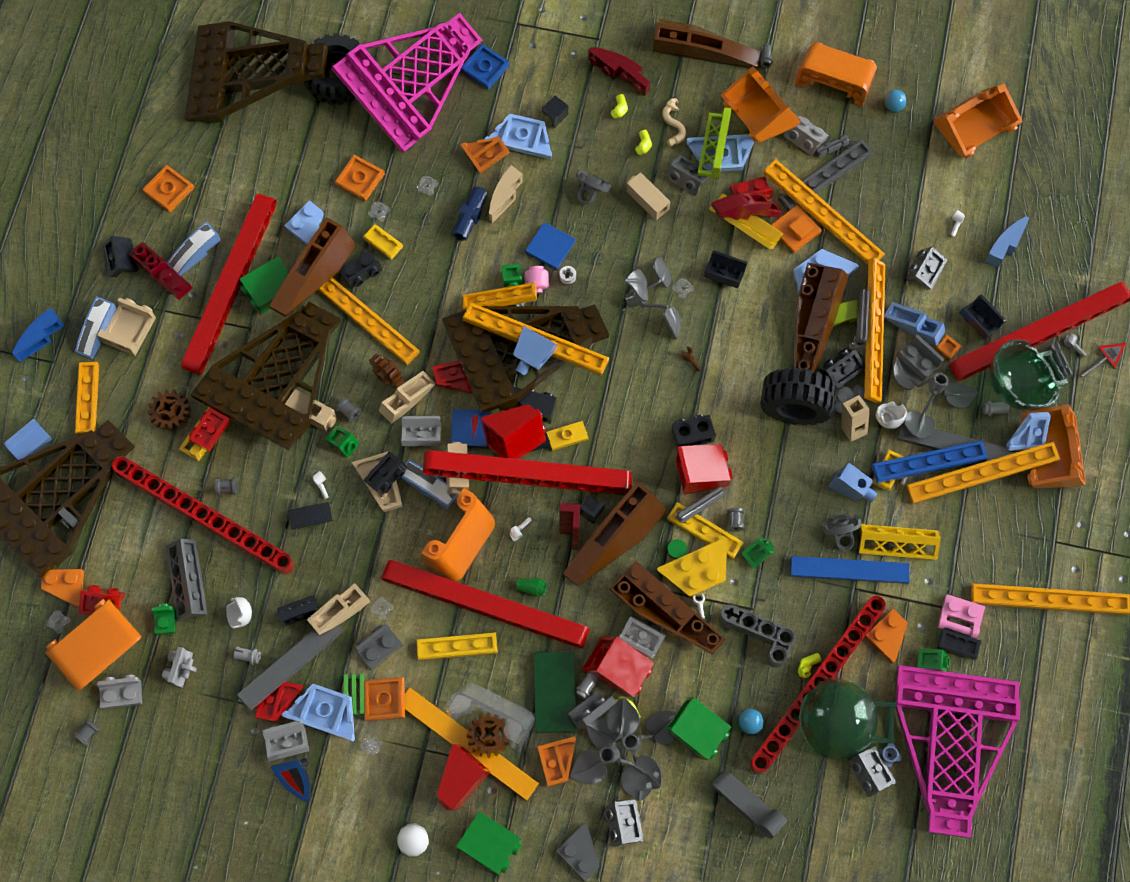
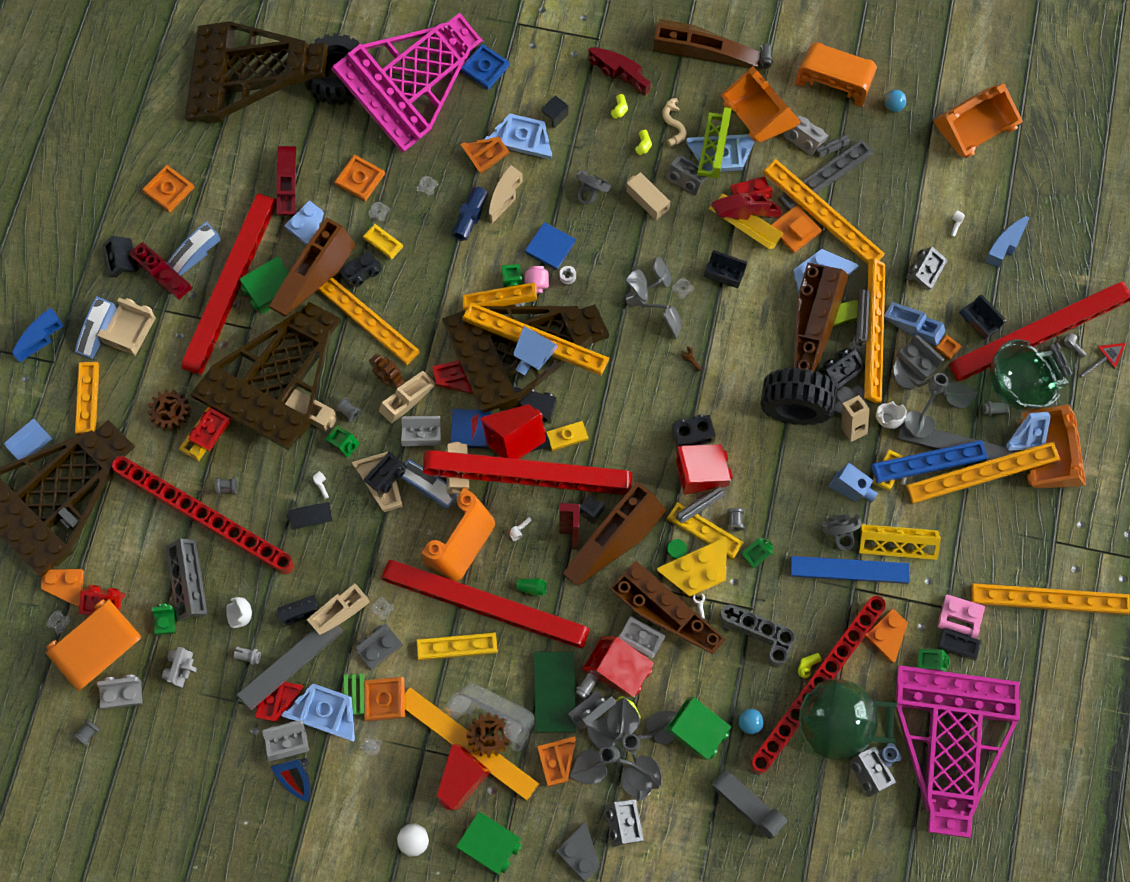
(286, 181): none -> dark red slope

